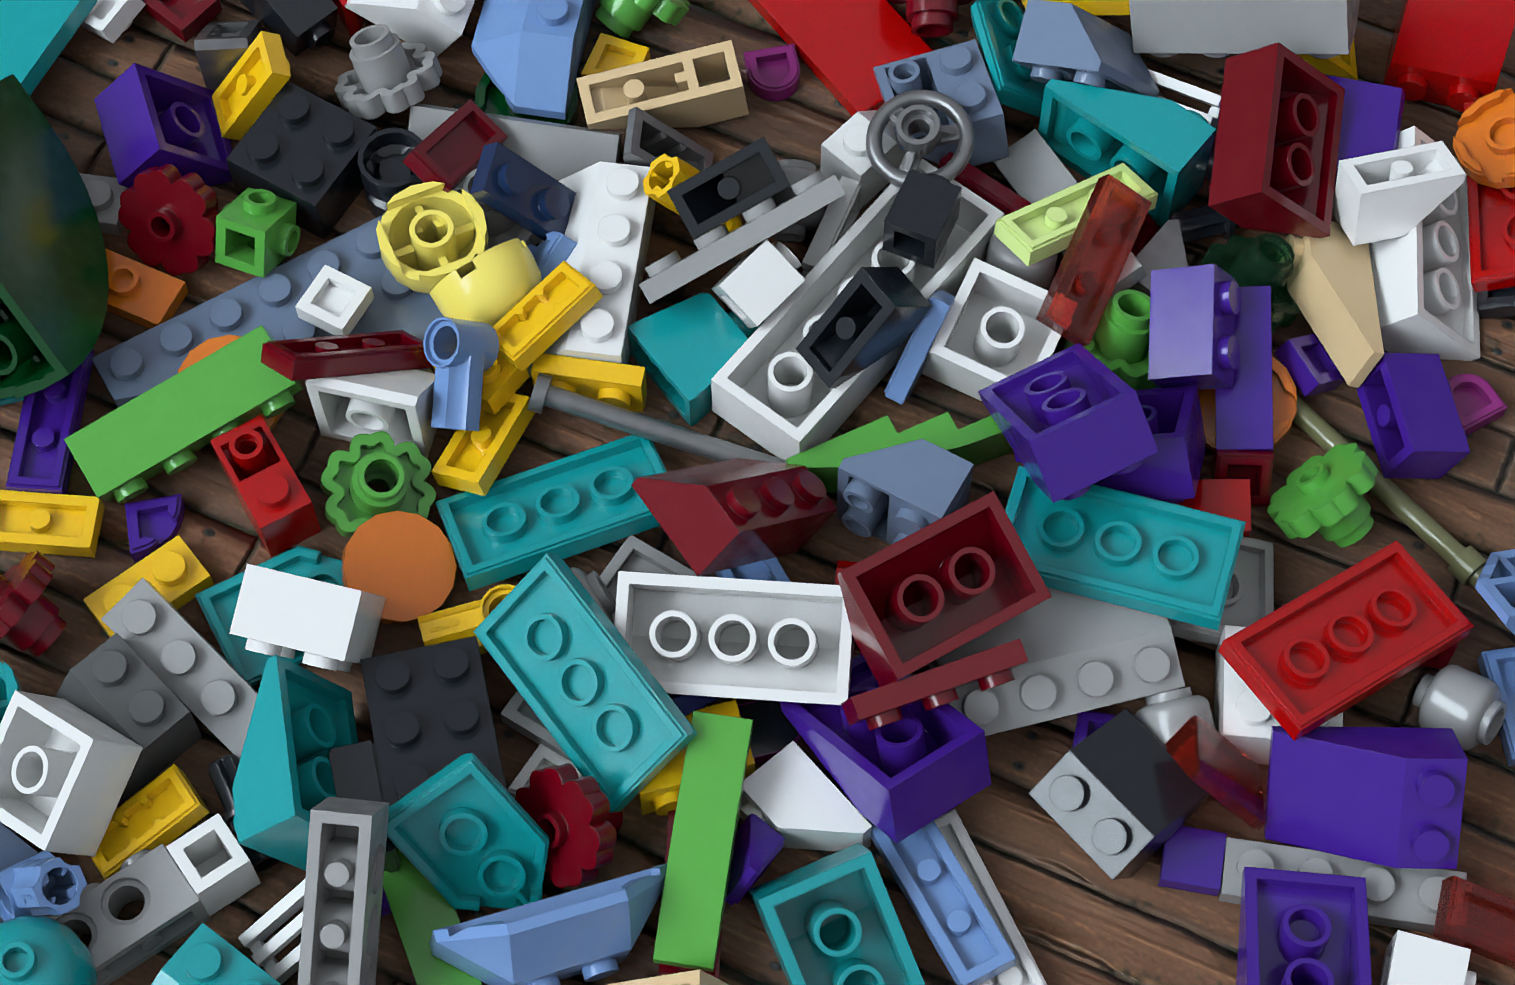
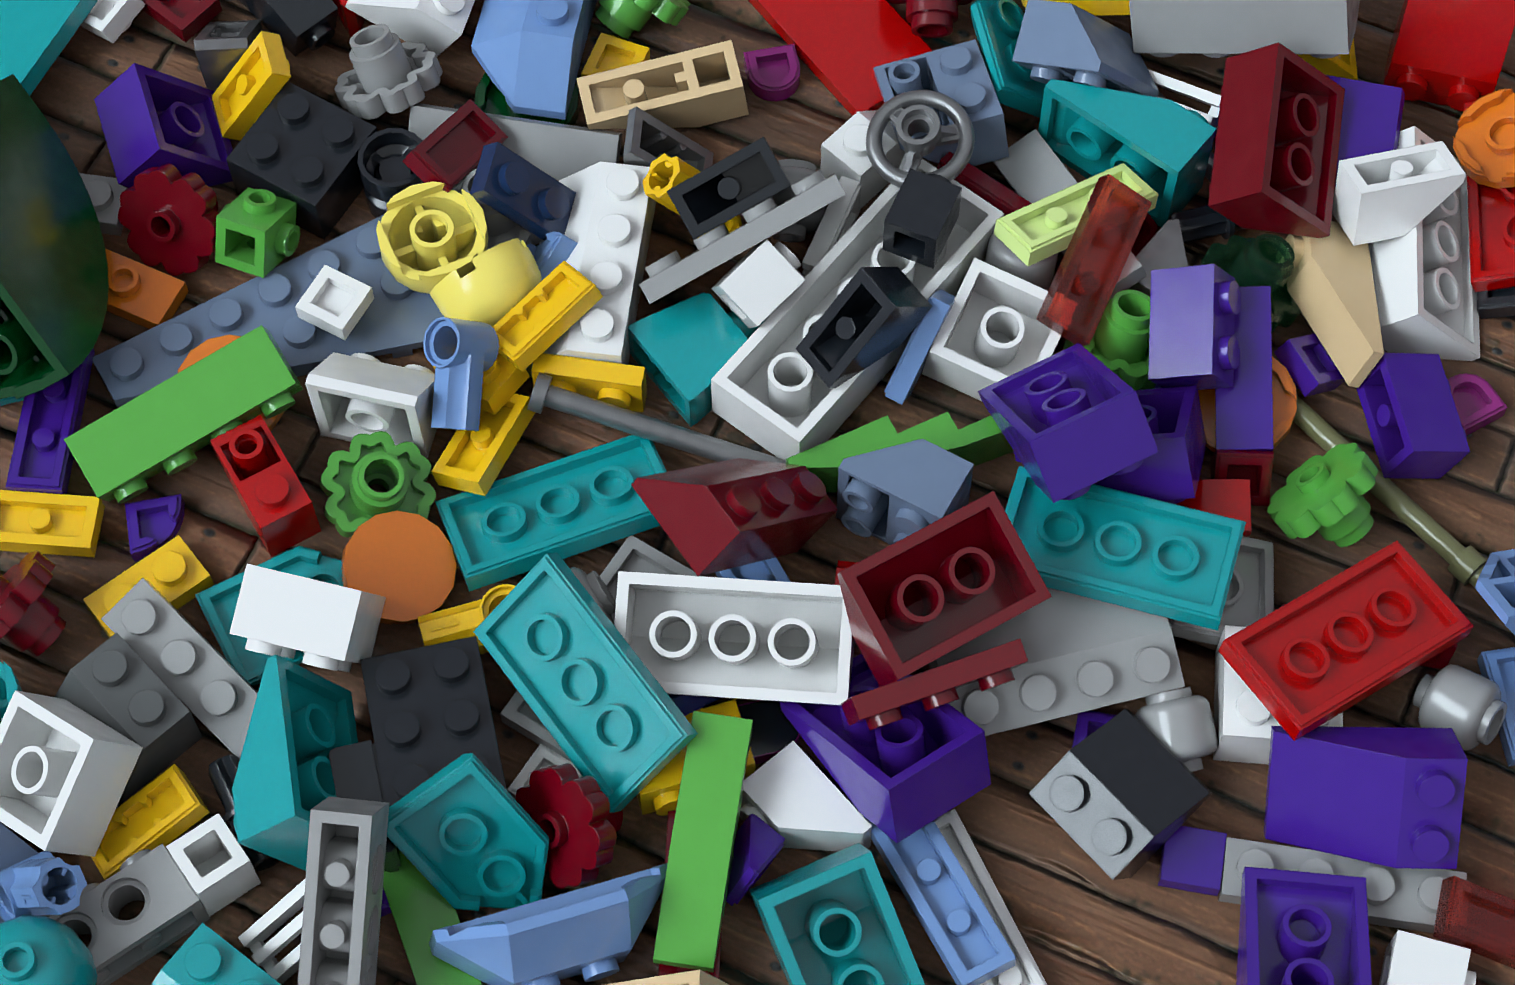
(344, 355): dark red tile -> none
(1220, 769): clear red slope -> none

